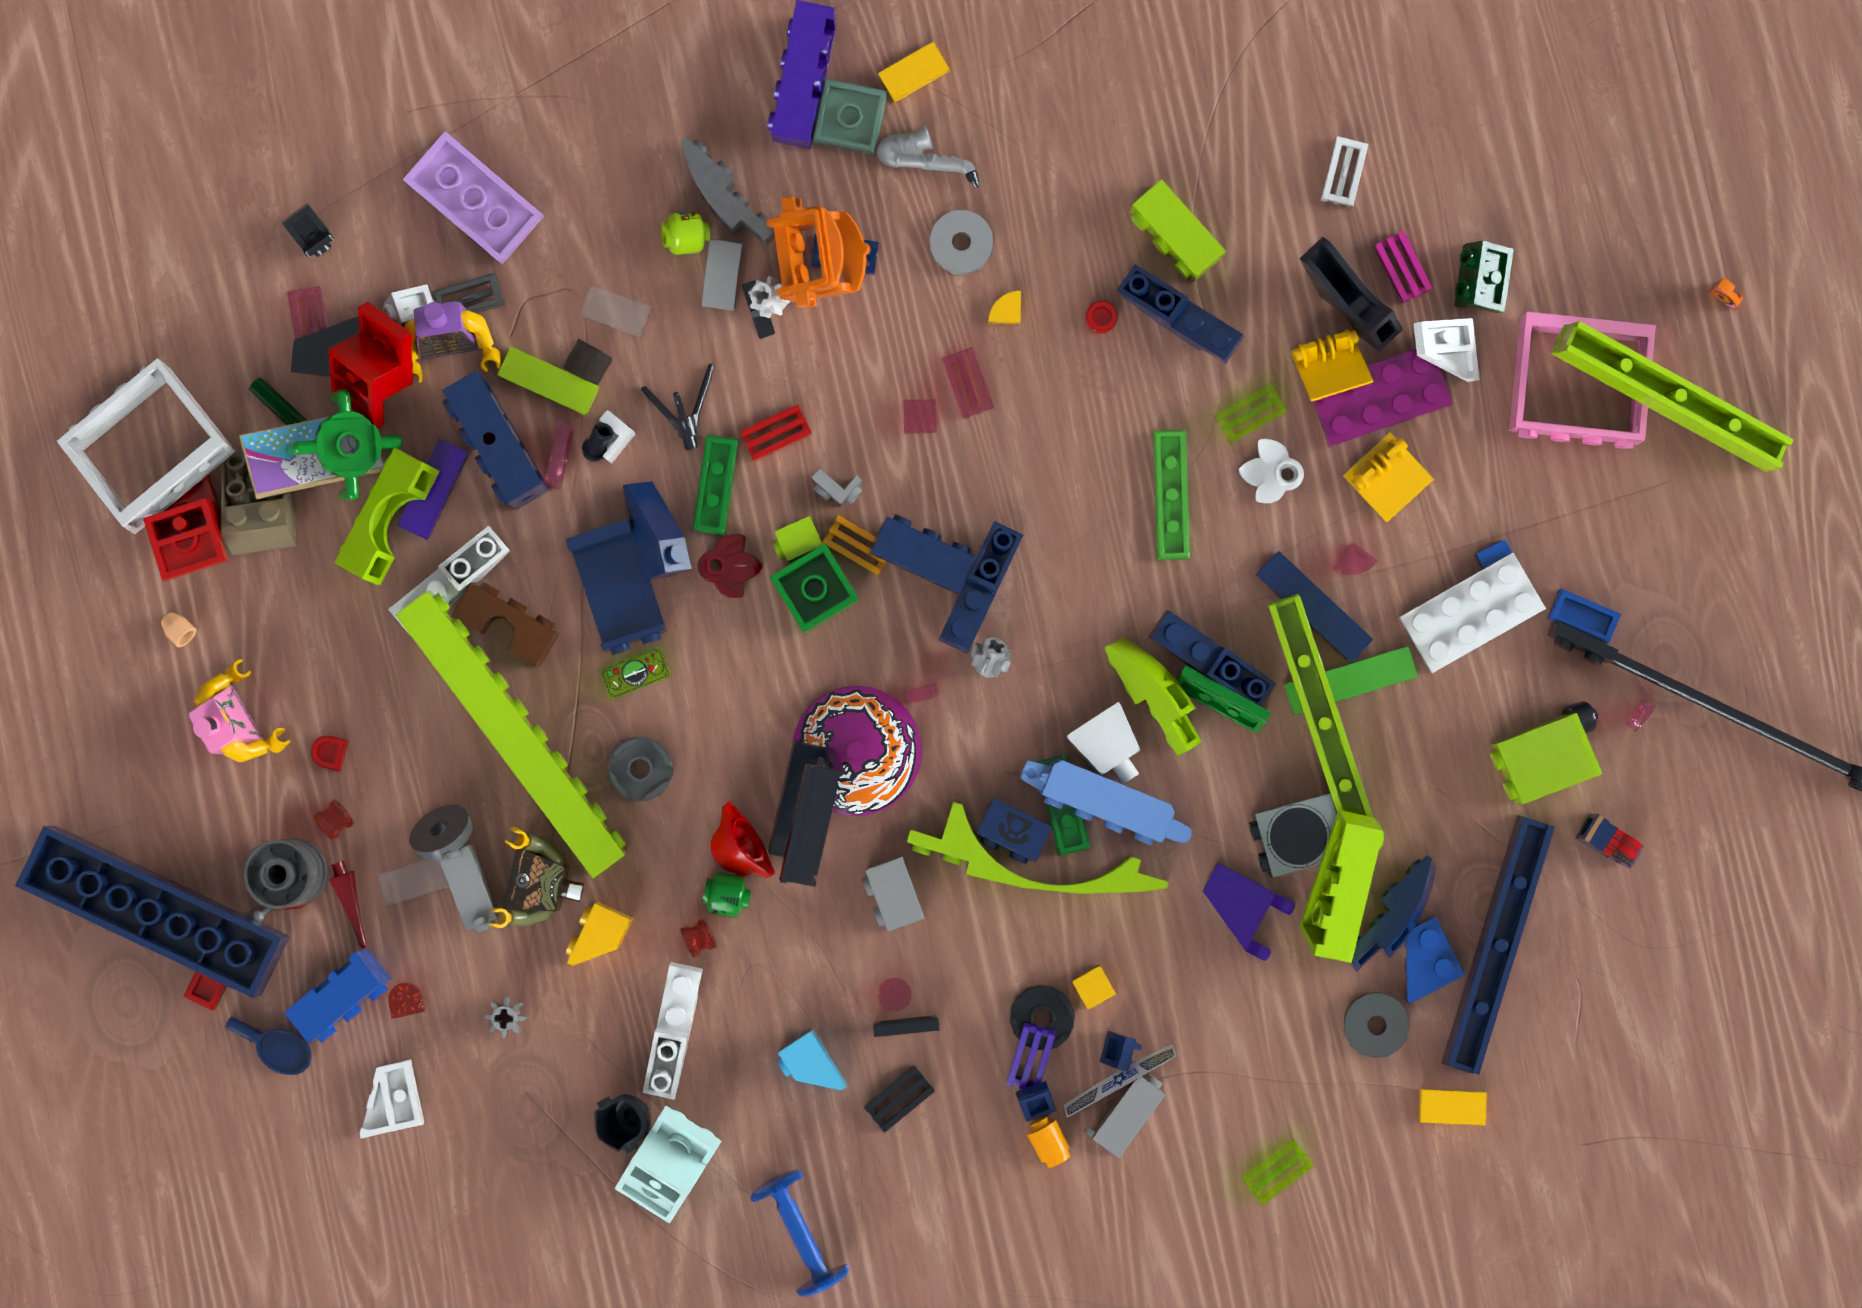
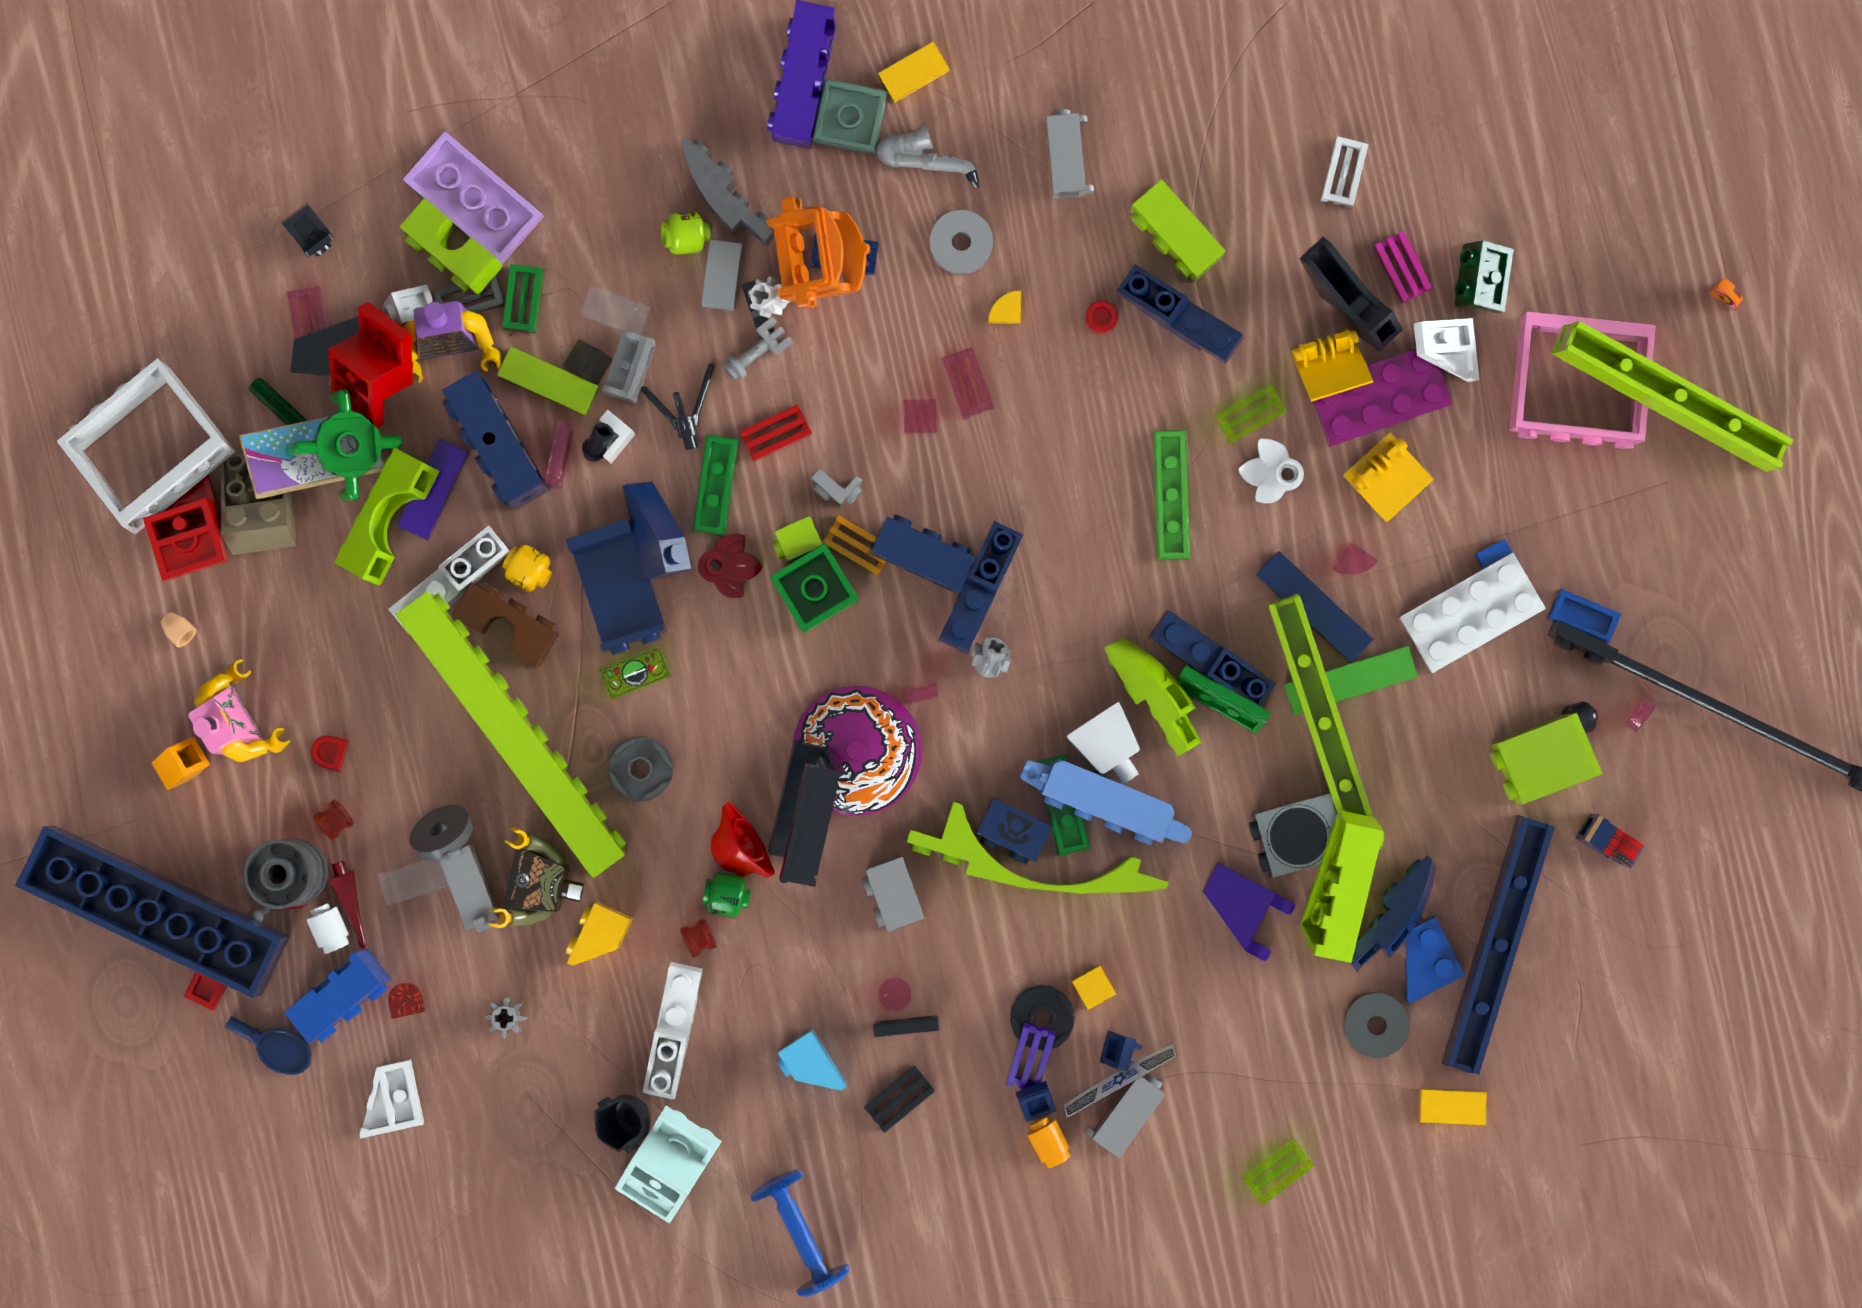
(180, 763): none -> light orange brick
(328, 928): none -> white brick
(430, 230): none -> lime arch
(510, 296): none -> green tile
(527, 568): none -> yellow head
(629, 366): none -> light grey hinge
(736, 367): none -> light grey hinge
(1066, 155): none -> light grey brick

